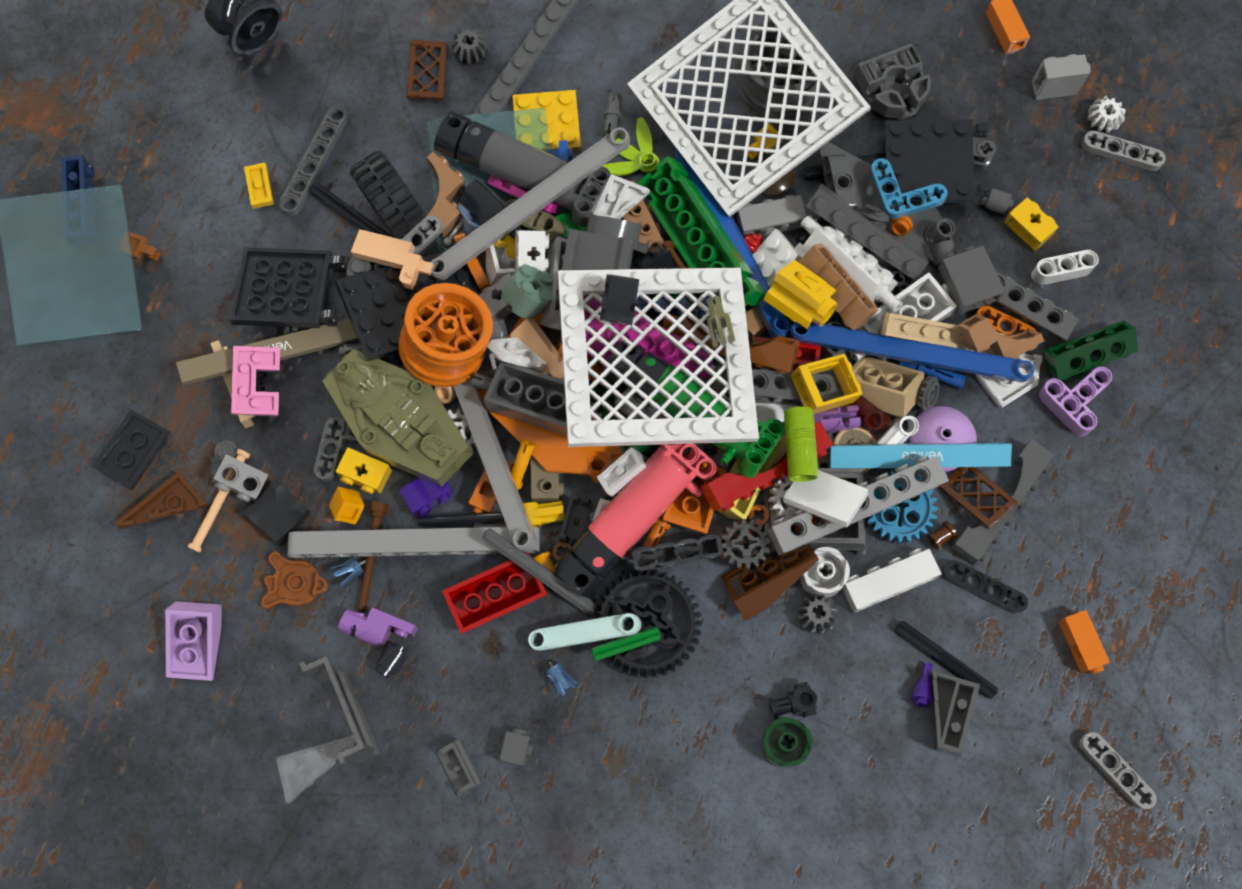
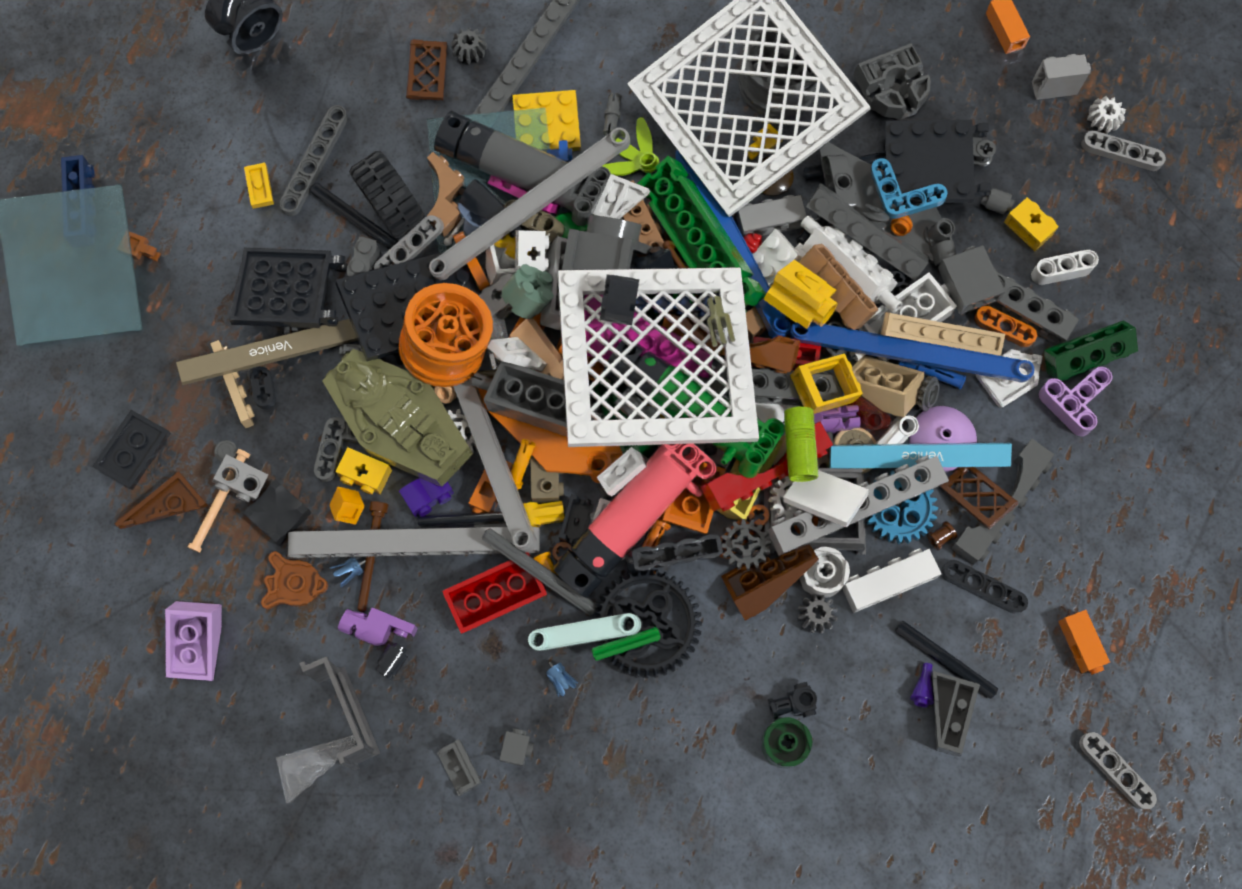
(244, 395): bright pink plate -> none
(392, 253): light nougat piece -> none
(981, 335): medium nougat arch -> none

